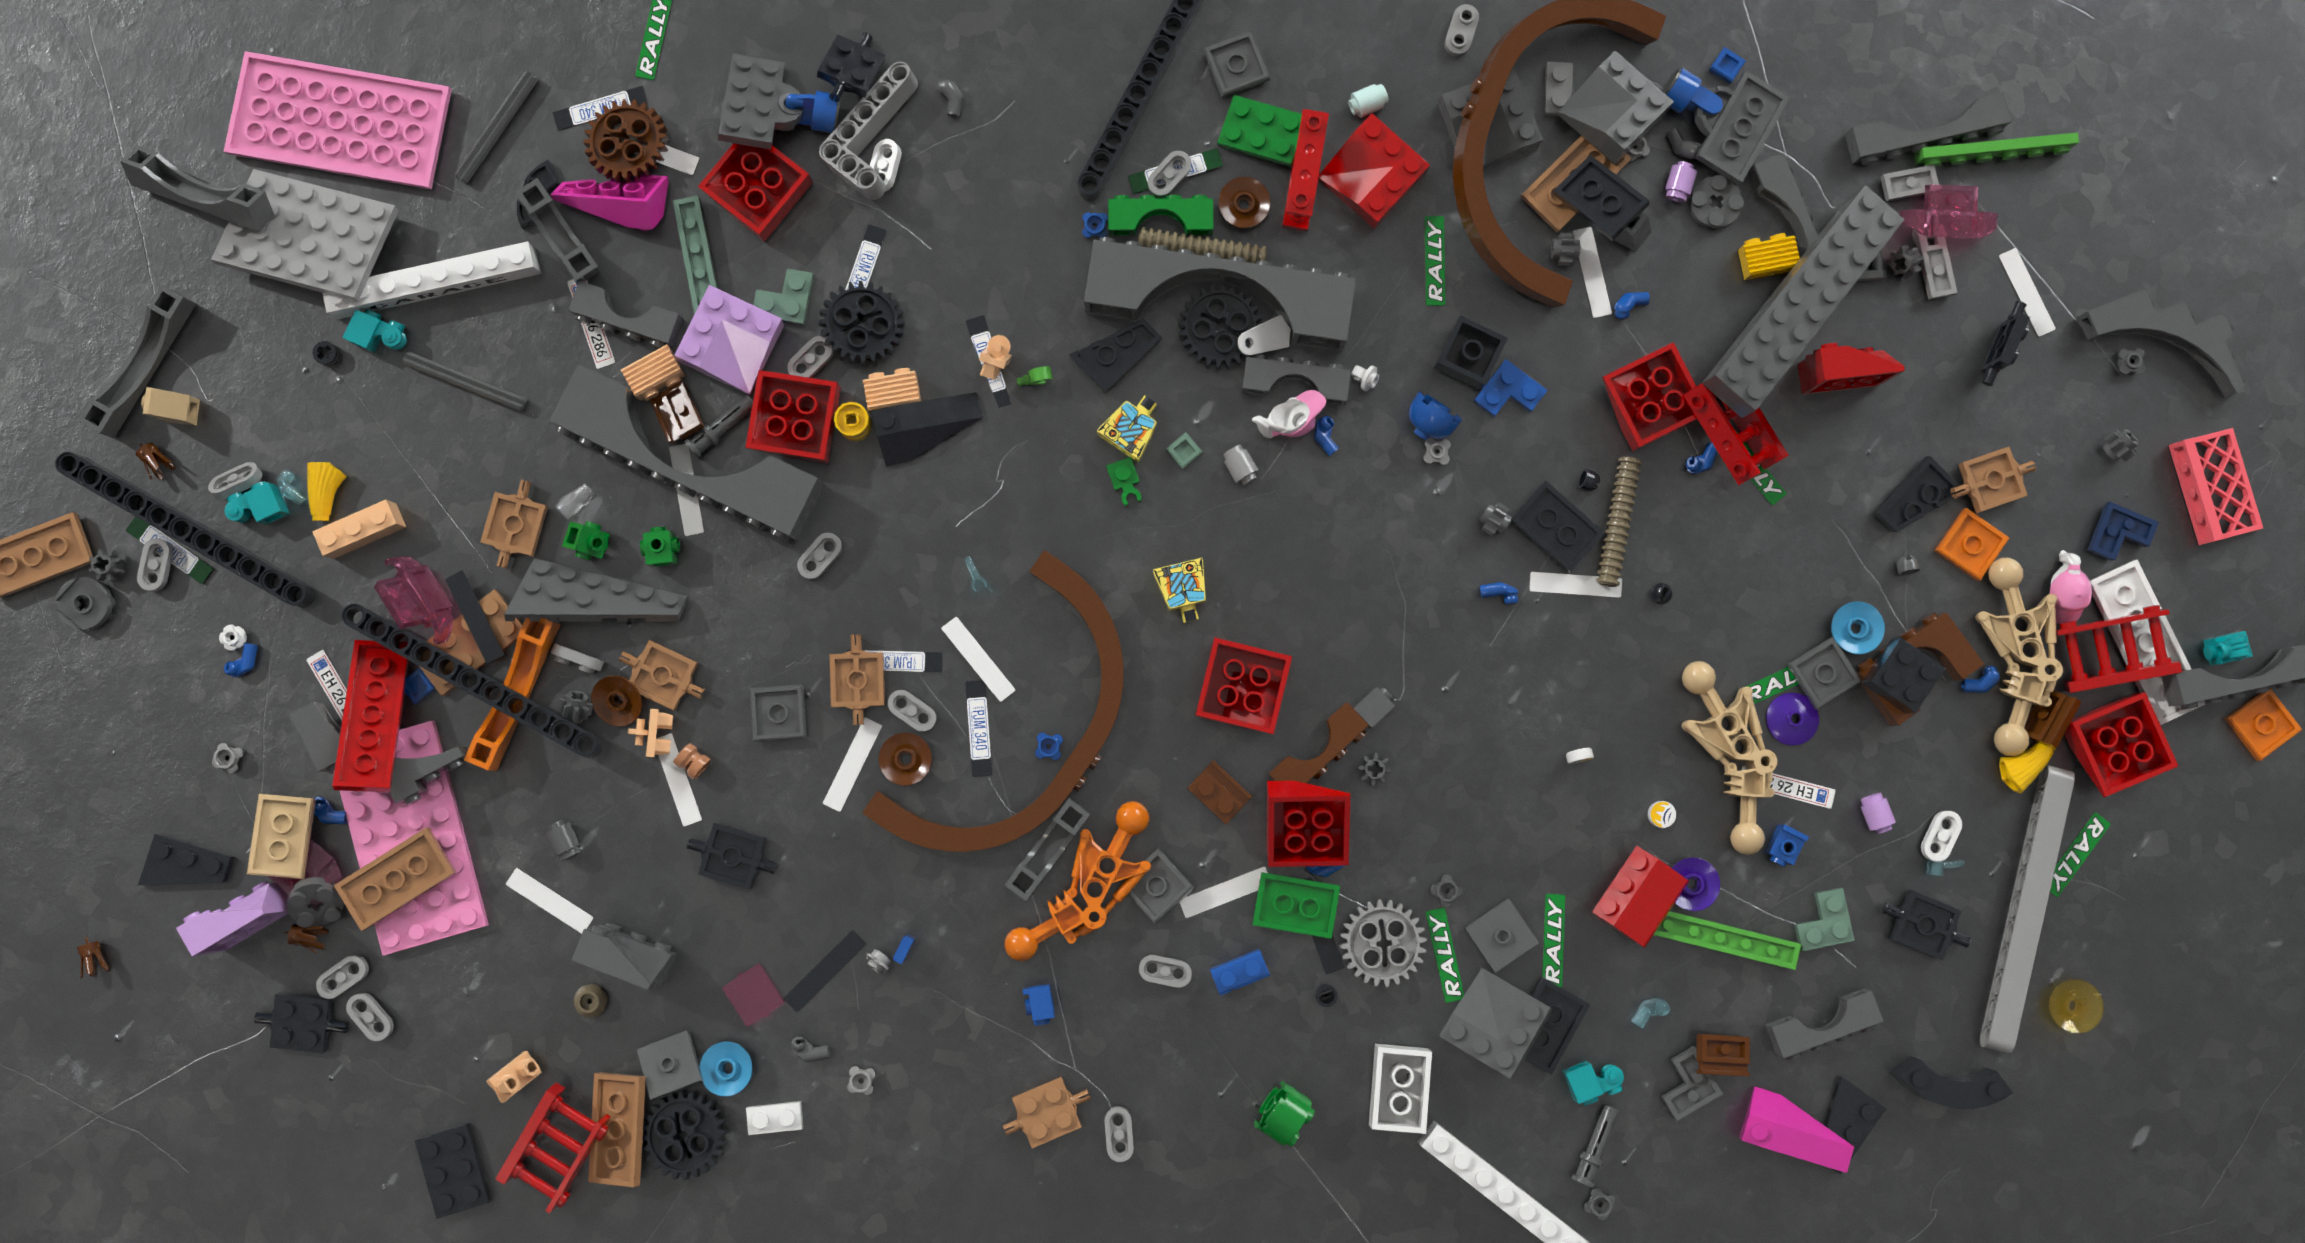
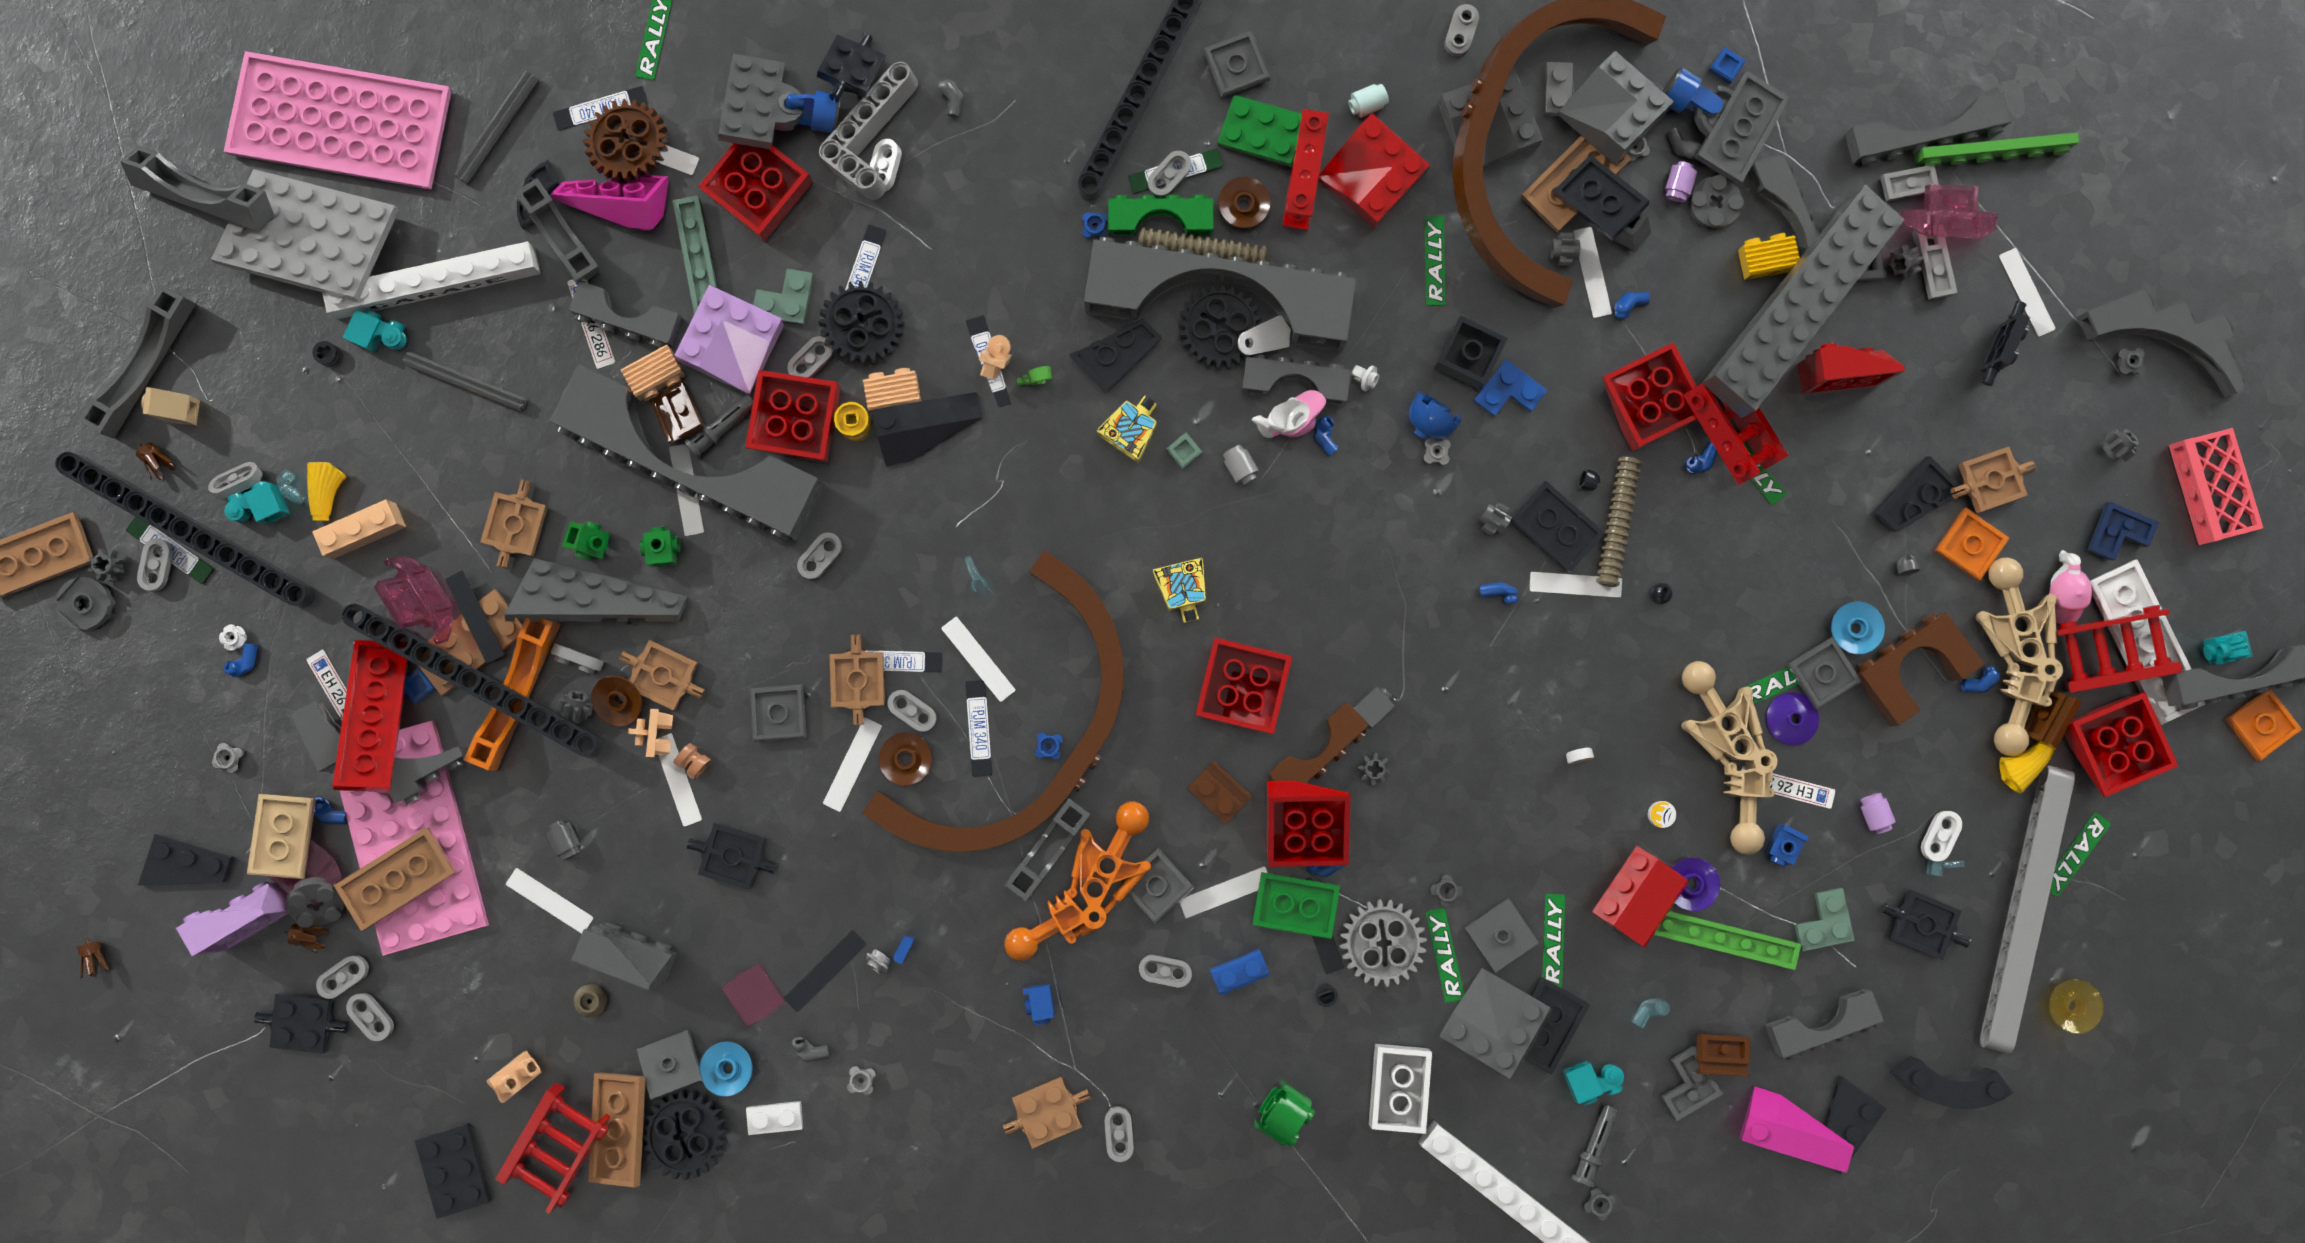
(574, 502): clear cone -> none
(1124, 477): green plate -> none
(1903, 675): black brick -> none

